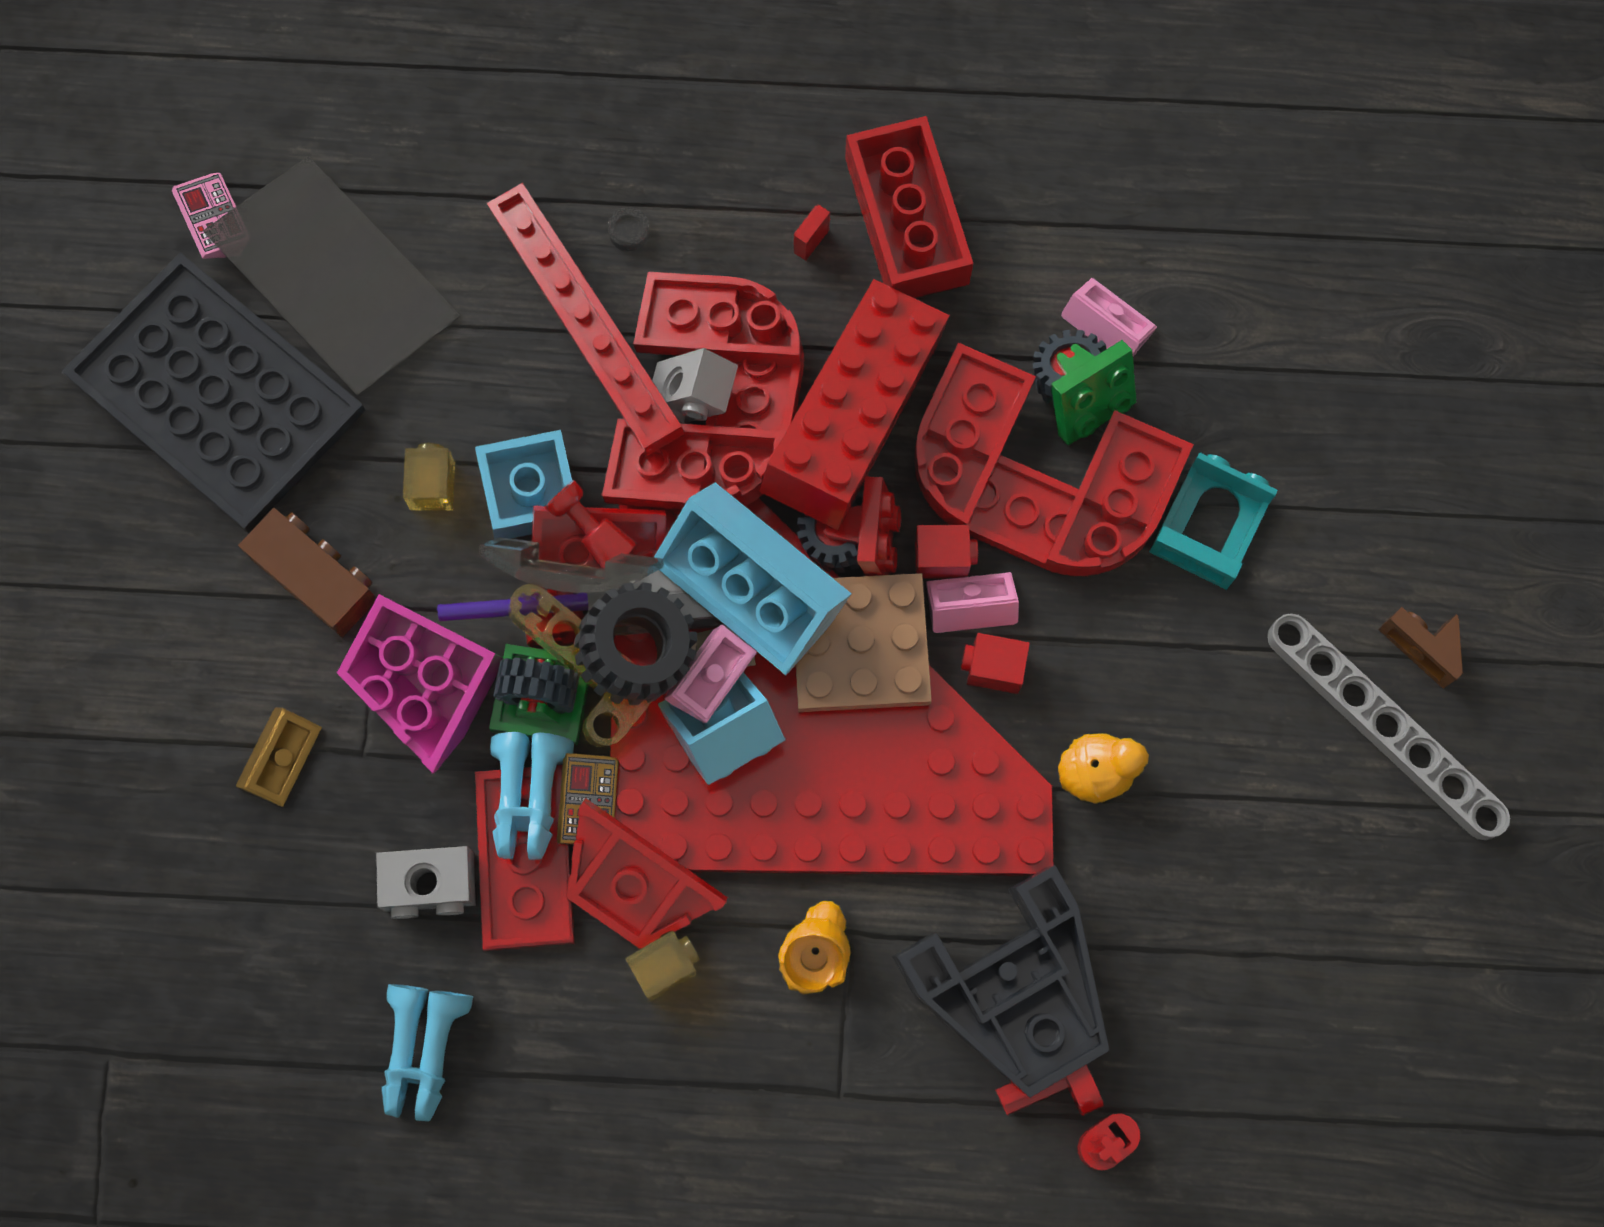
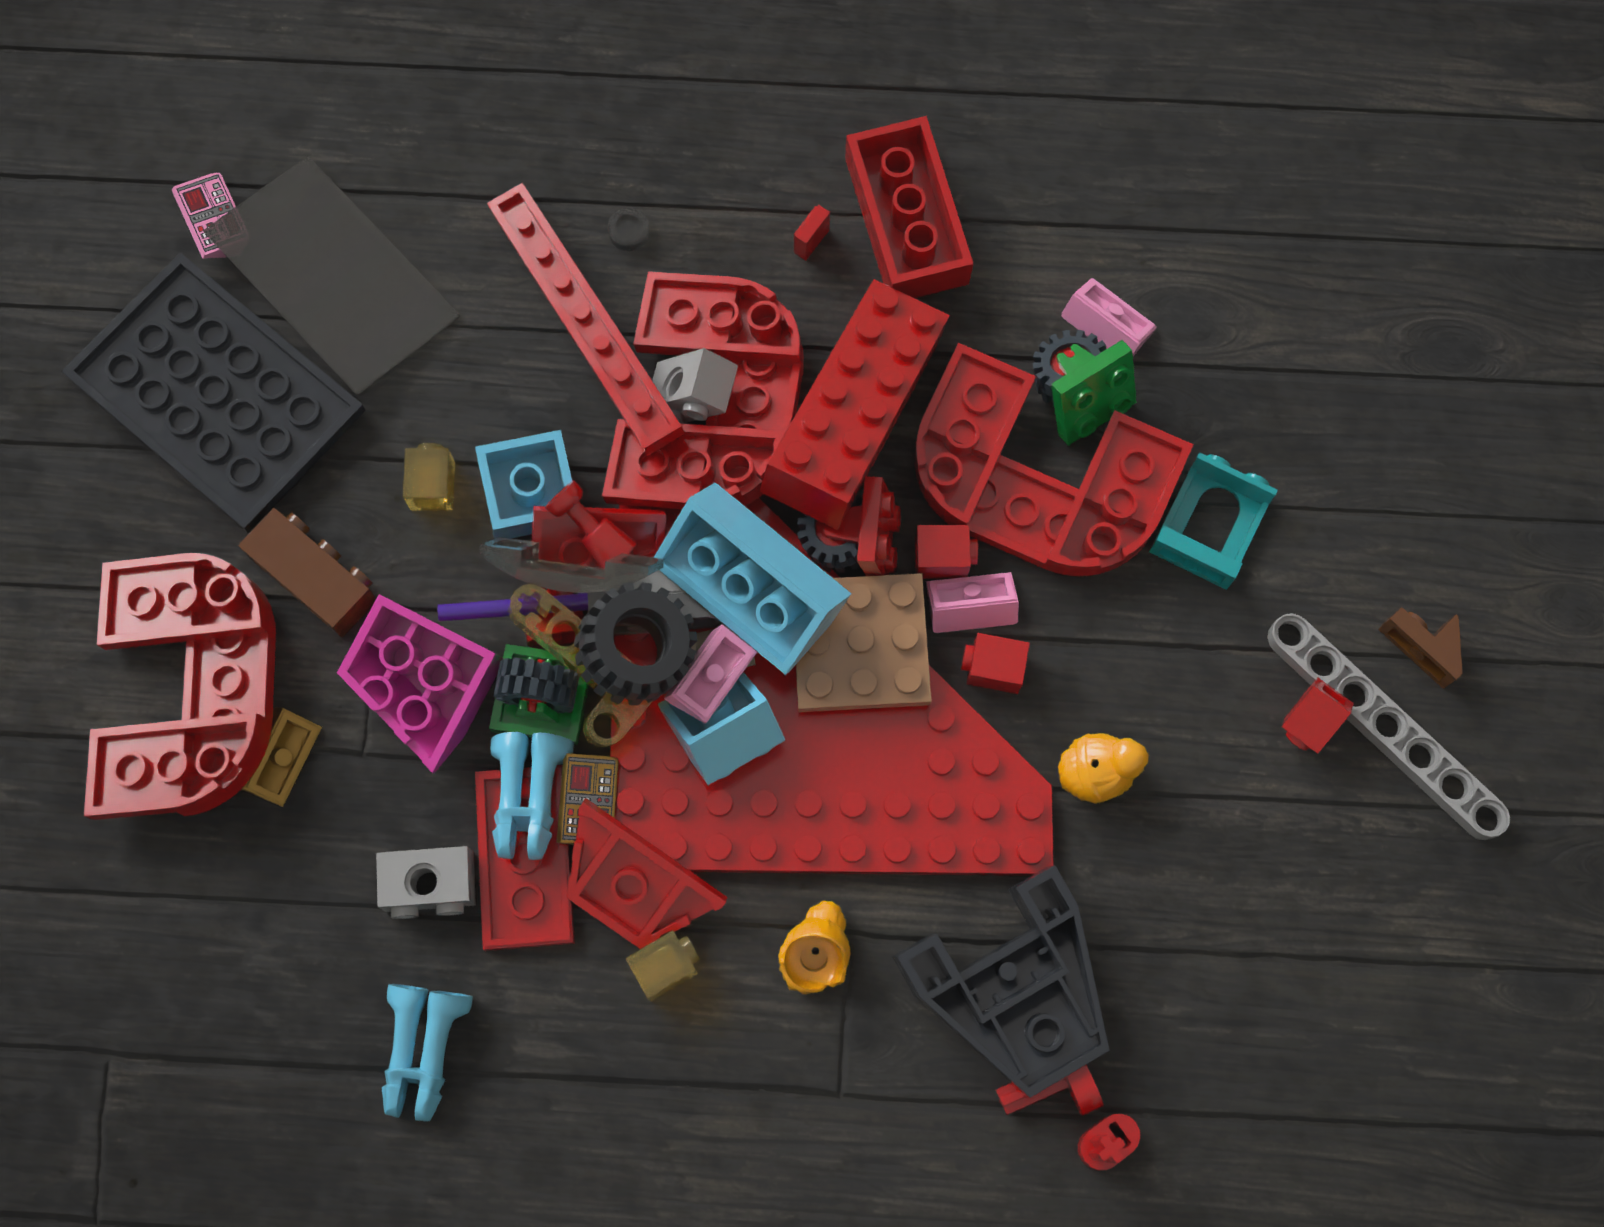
(226, 691): none -> plate
(1316, 716): none -> red brick

